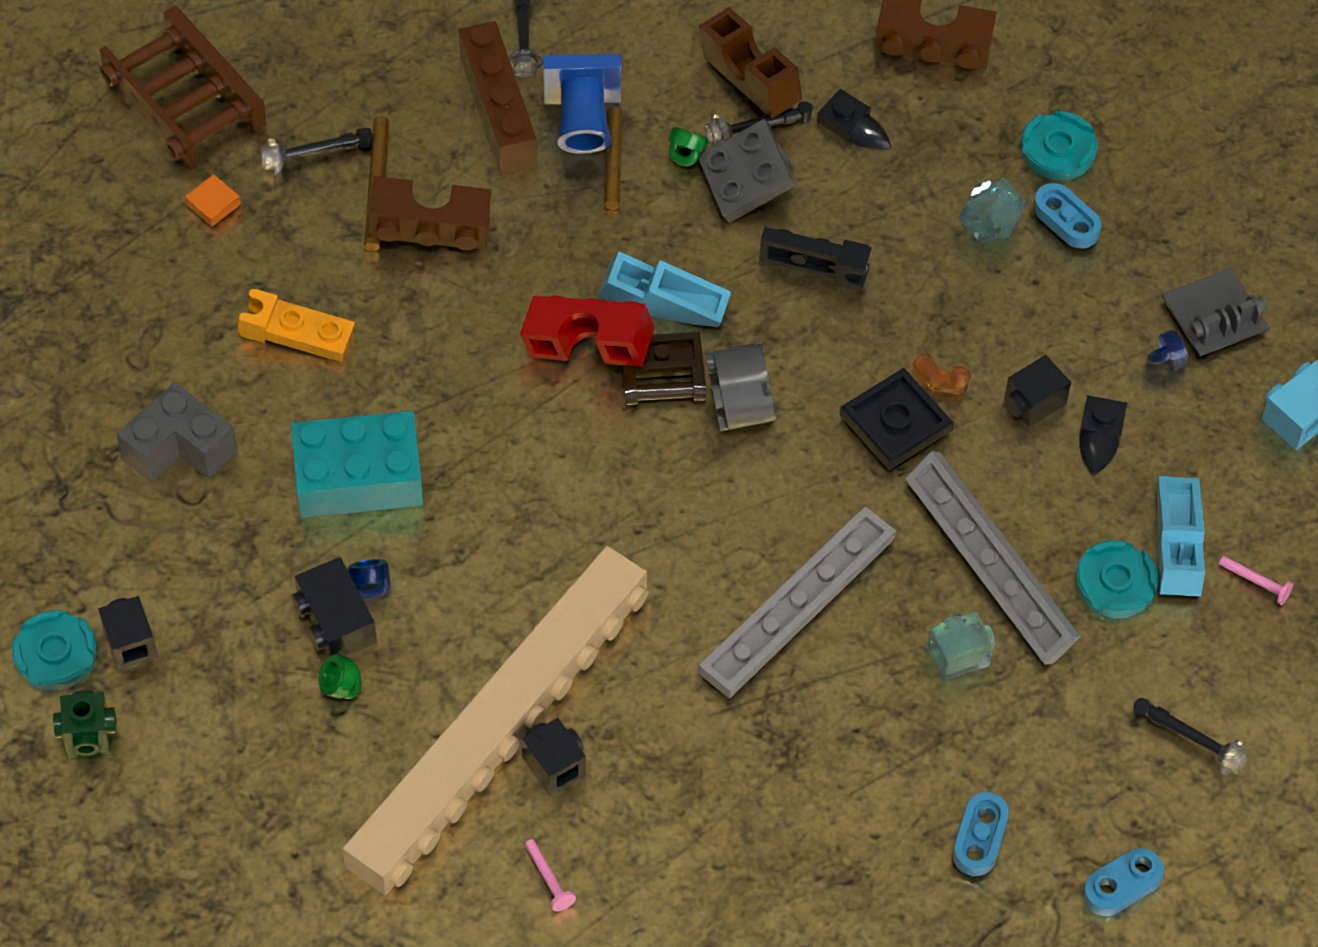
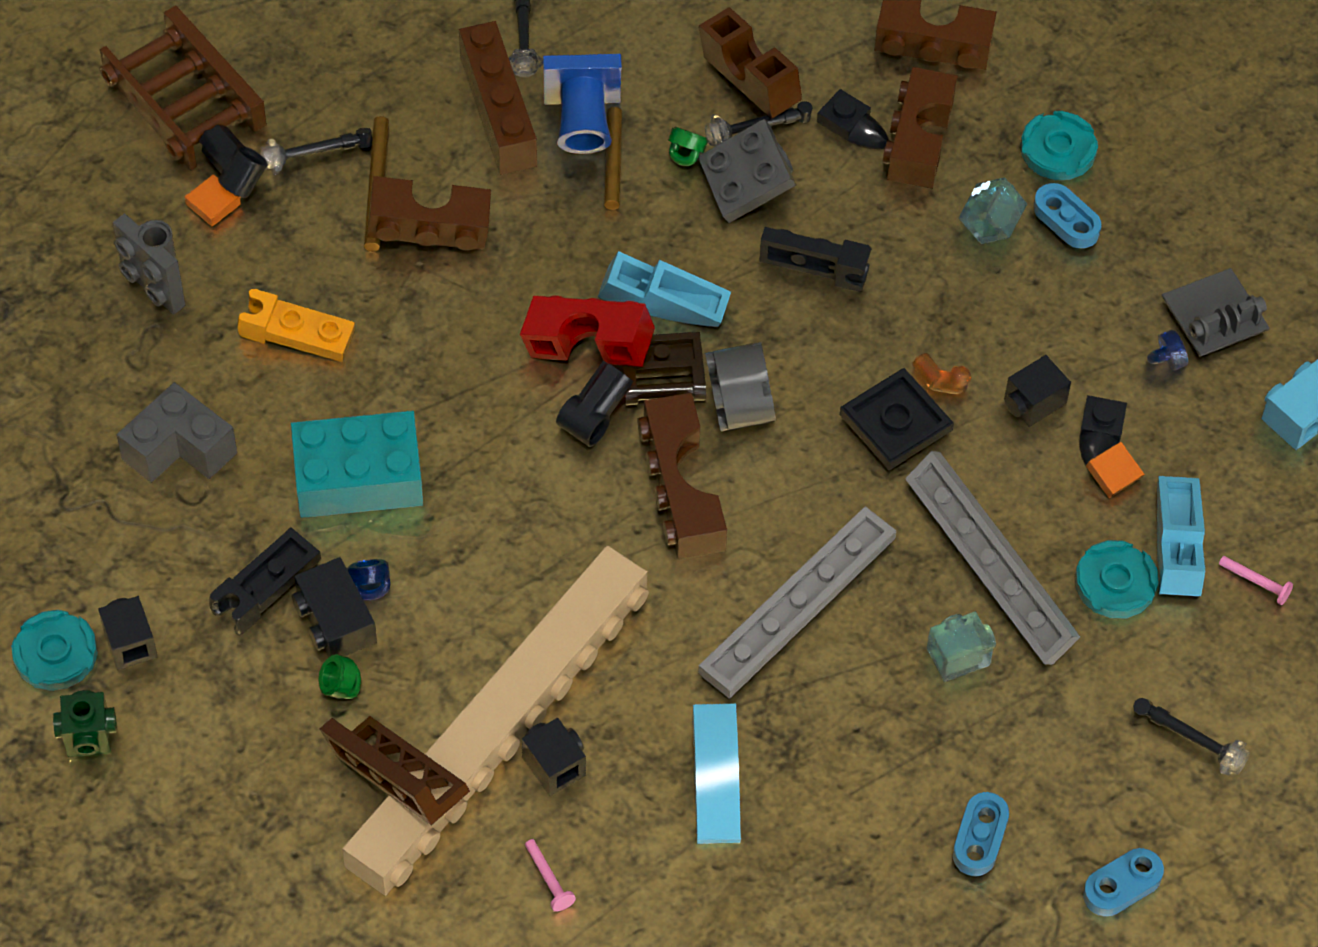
(150, 266): none -> dark grey plate
(238, 164): none -> black piece
(264, 580): none -> black plate
(395, 776): none -> reddish brown fence
(588, 413): none -> black piece
(693, 516): none -> reddish brown arch
(716, 773): none -> medium azure slope
(926, 102): none -> reddish brown arch
(1115, 470): none -> orange tile

